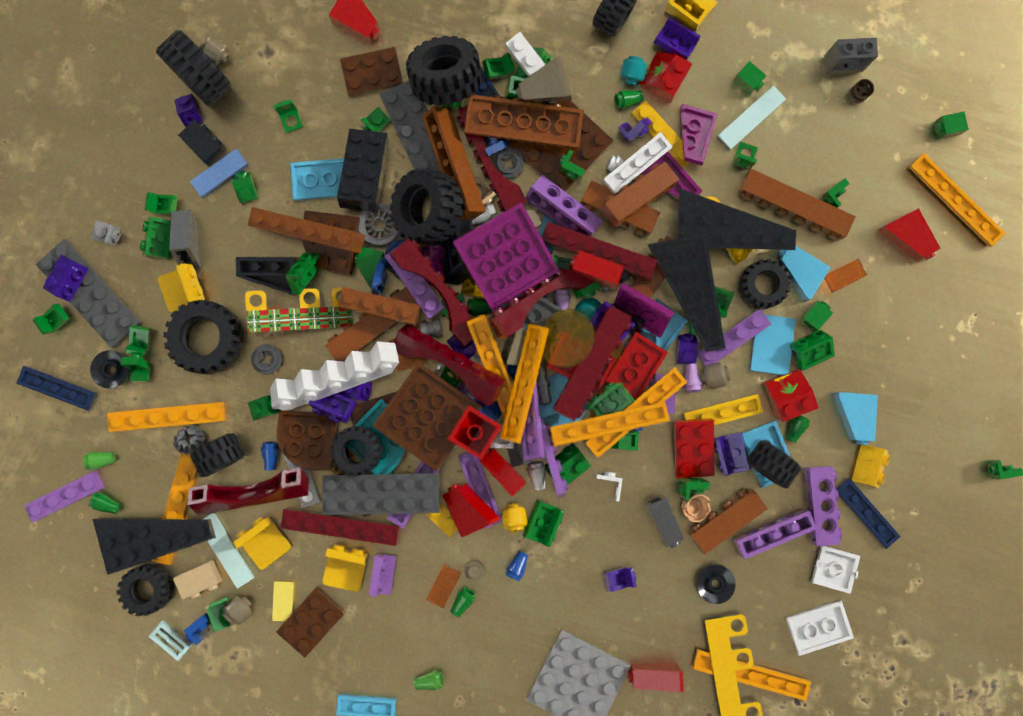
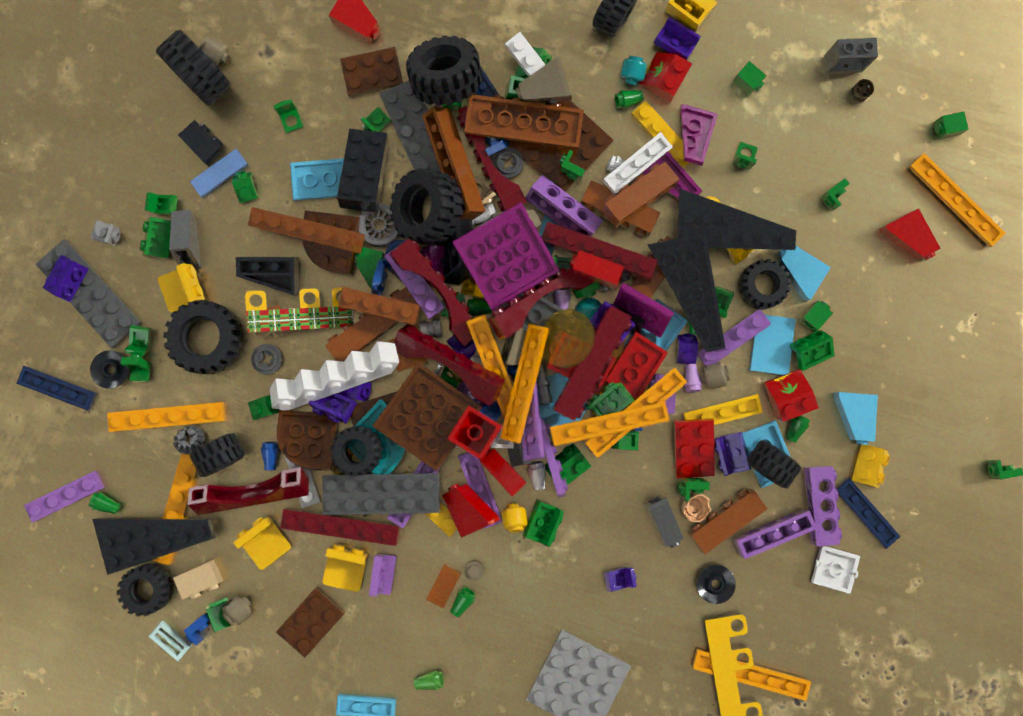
(51, 320): green bracket -> none
(96, 460): bright green cone -> none
(187, 109): dark purple bracket -> none
(229, 554): light aqua tile -> none
(283, 600): light yellow tile -> none
(302, 272): green bracket -> none
(498, 67): green bracket -> none
(517, 566): blue cone -> none
(611, 476): white bracket -> none
(640, 129): dark purple bracket -> none
(656, 677): red slope -> none
(751, 118): light aqua tile -> none
(796, 204): dark orange brick -> none
(819, 627): white tile -> none
(845, 275): clear orange tile -> none

